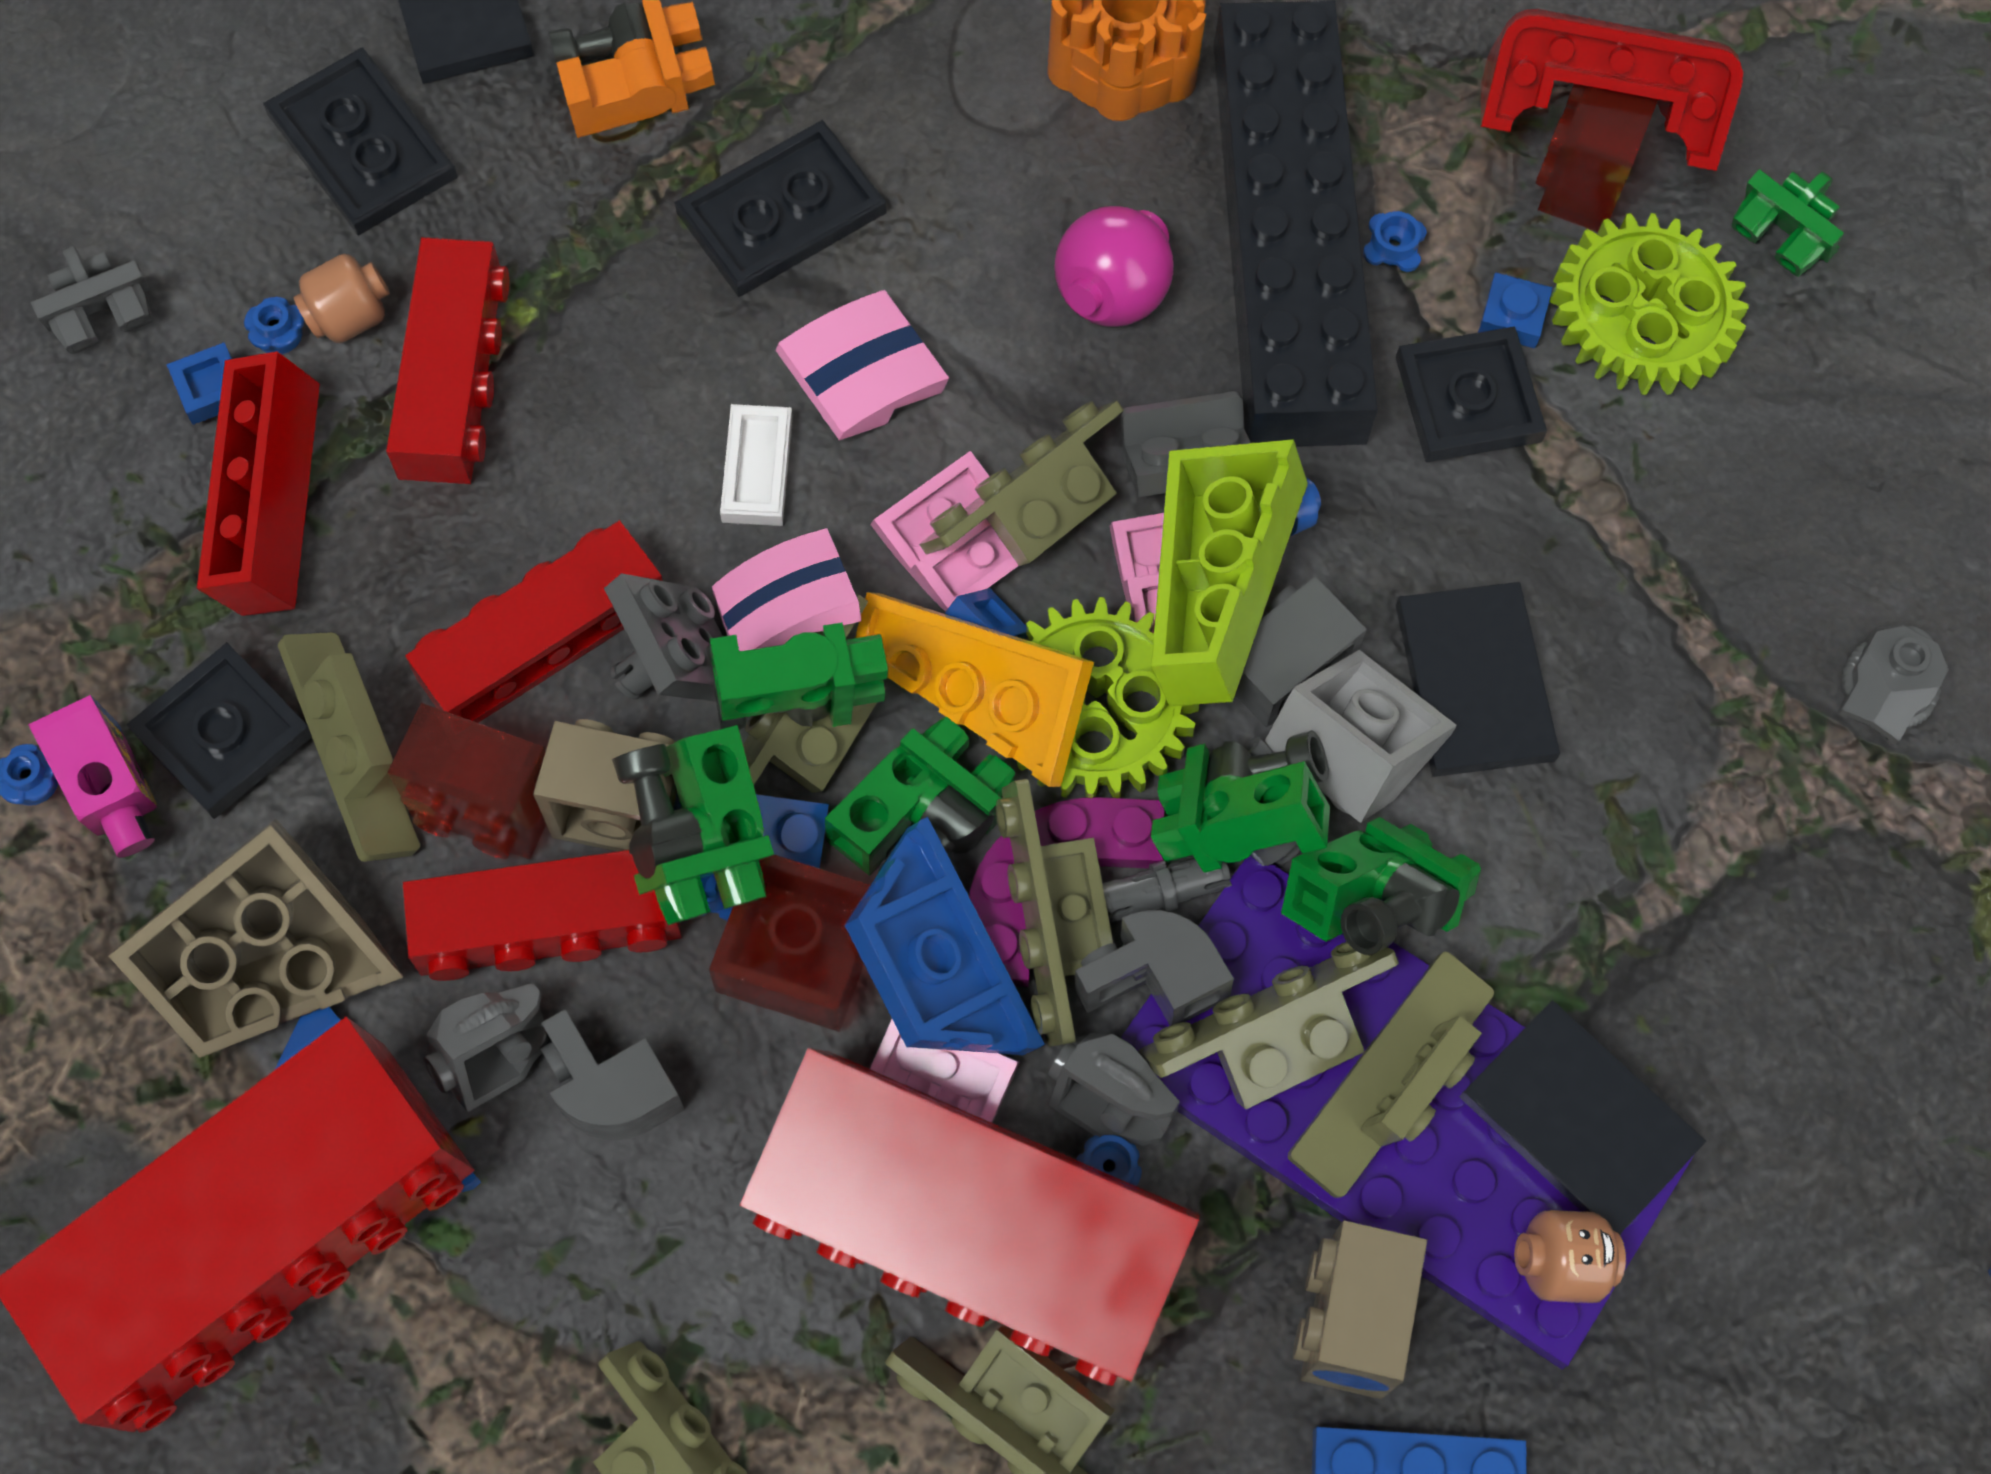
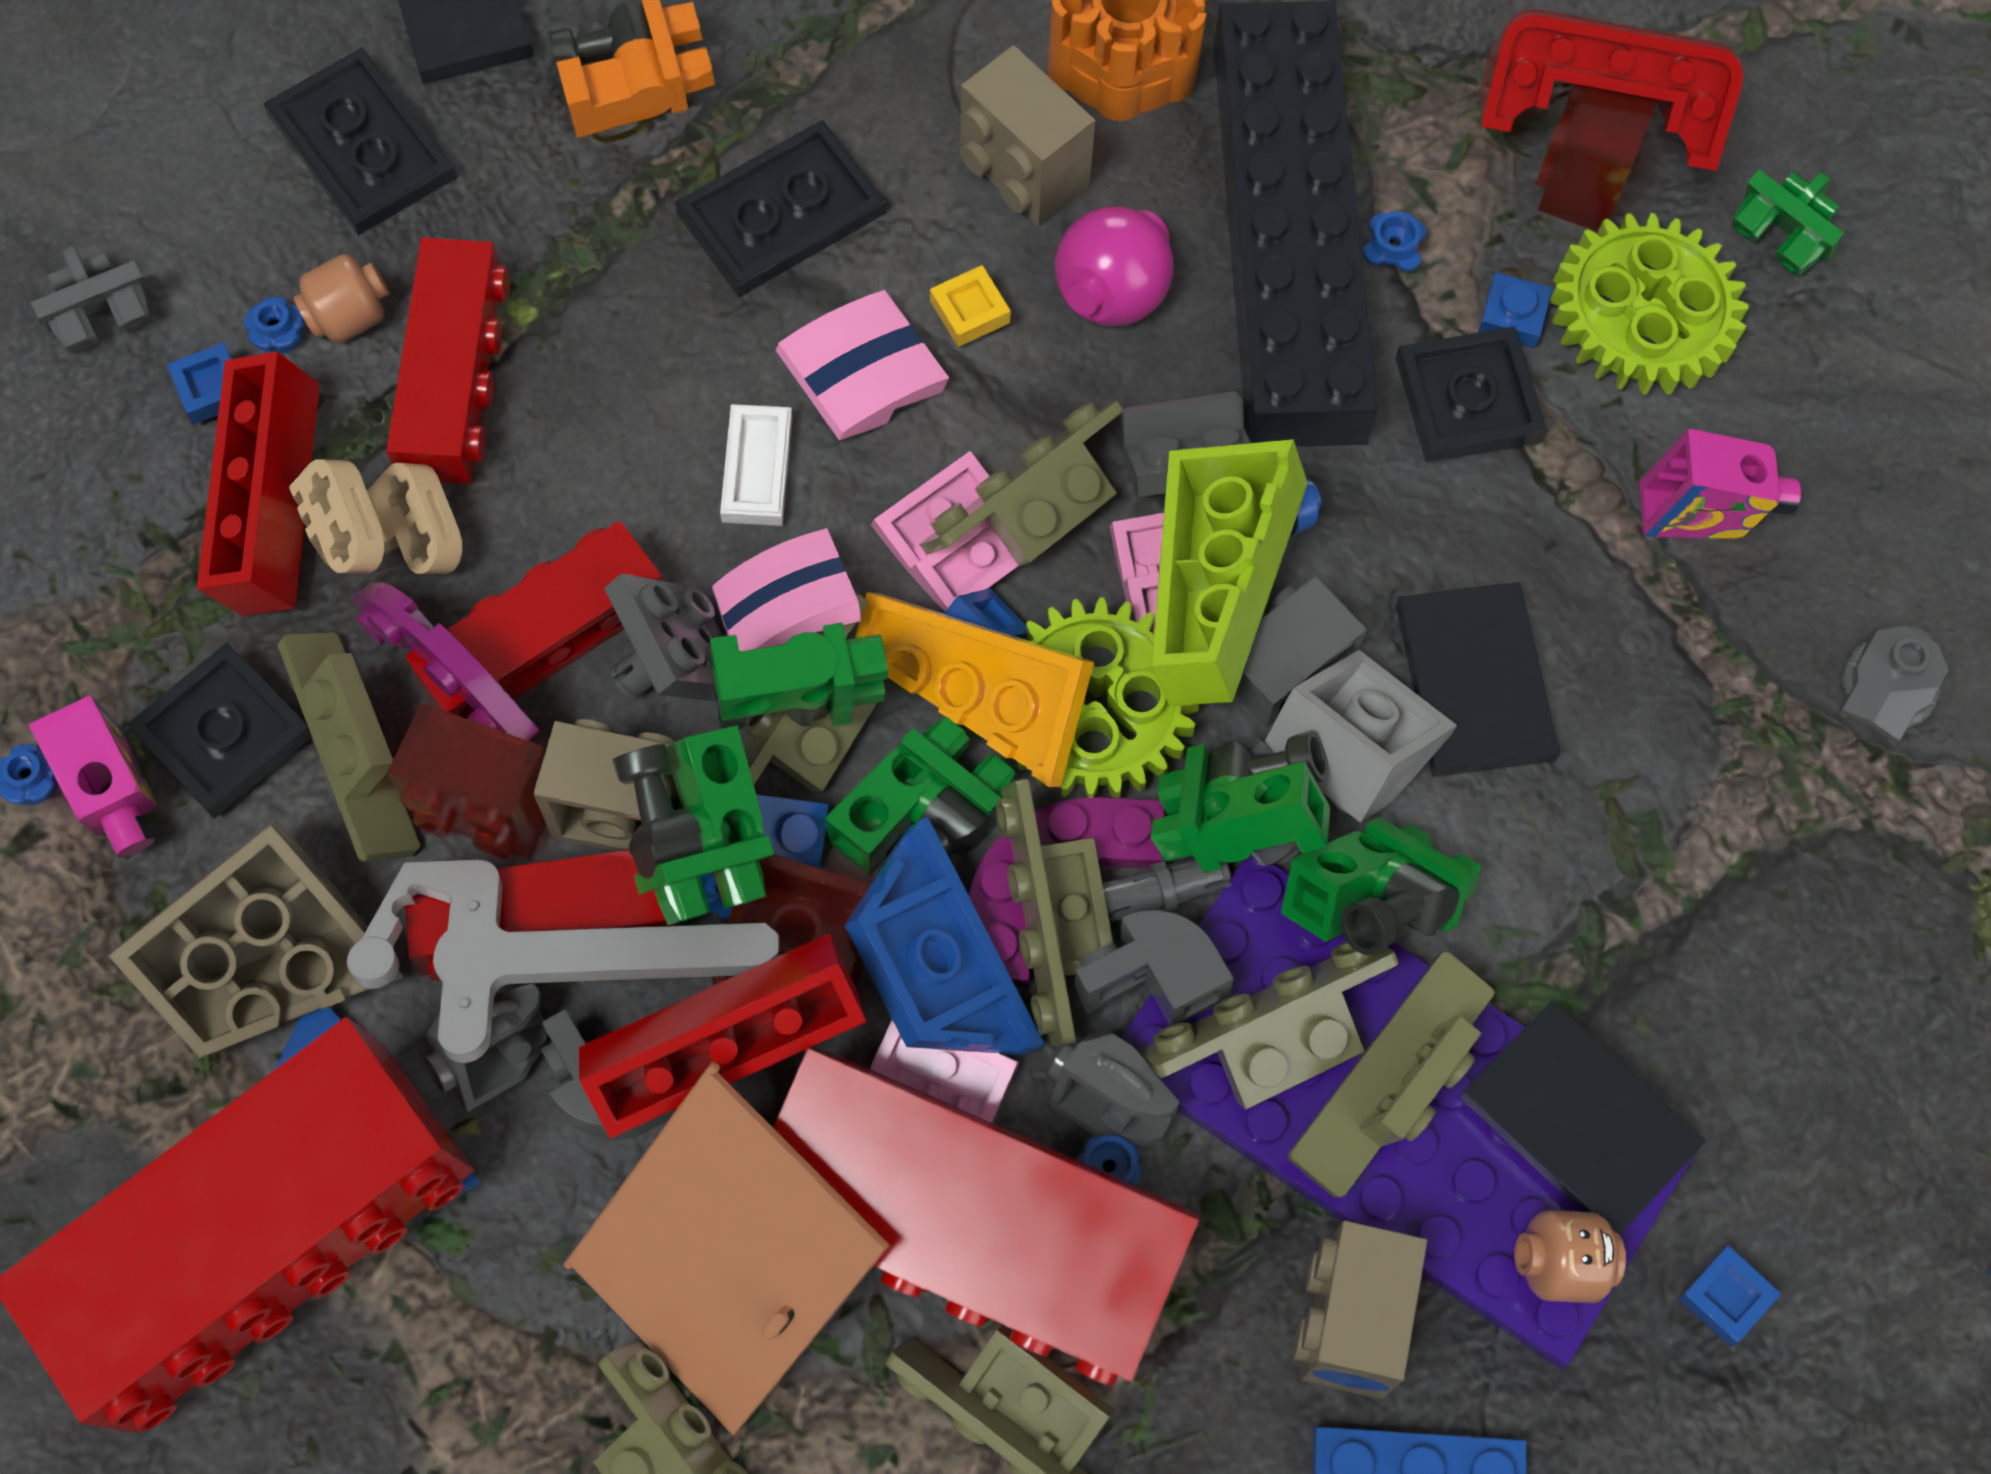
(359, 525): none -> tan piece
(395, 619): none -> magenta plate
(480, 958): none -> light grey piece
(720, 1245): none -> nougat piece
(735, 1023): none -> red brick
(970, 306): none -> yellow plate
(1025, 136): none -> dark tan brick
(1714, 488): none -> dark pink torso
(1729, 1296): none -> blue plate

